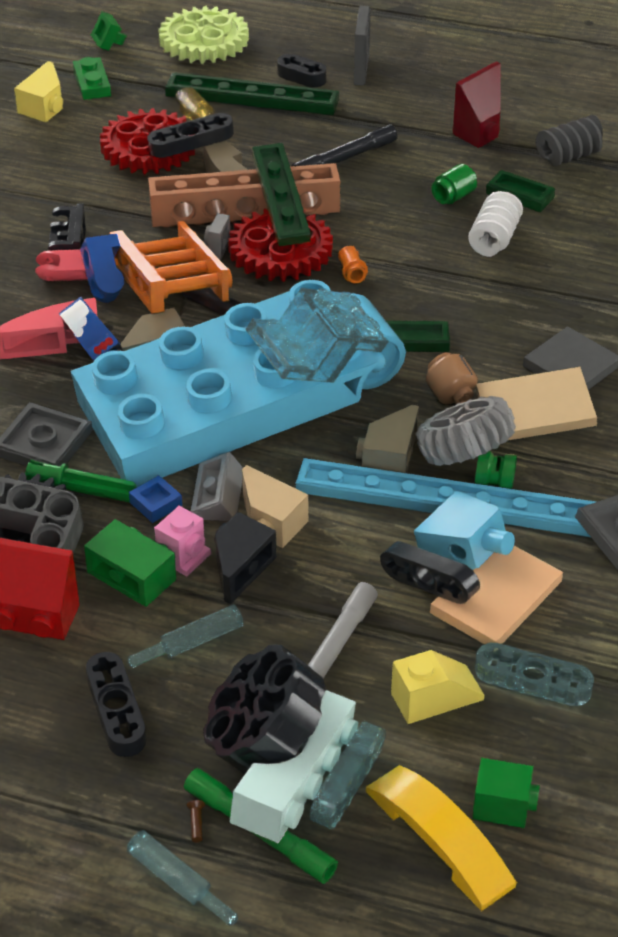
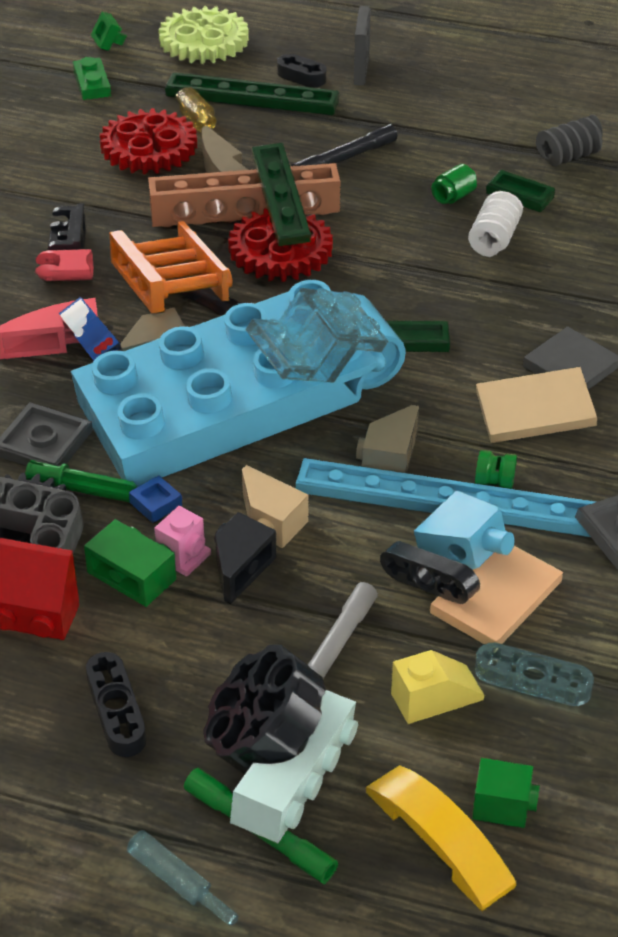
(40, 94): light yellow slope -> none
(100, 266): blue leg -> none
(191, 635): clear light blue axle -> none
(196, 819): reddish brown piece -> none
(203, 132): black beam -> none
(217, 235): light grey plate -> none
(217, 488): light grey slope -> none
(347, 775): clear light blue beam -> none
(354, 268): orange pin -> none
(451, 378): medium nougat head -> none
(465, 430): light grey gear -> none
(478, 106): dark red slope -> none

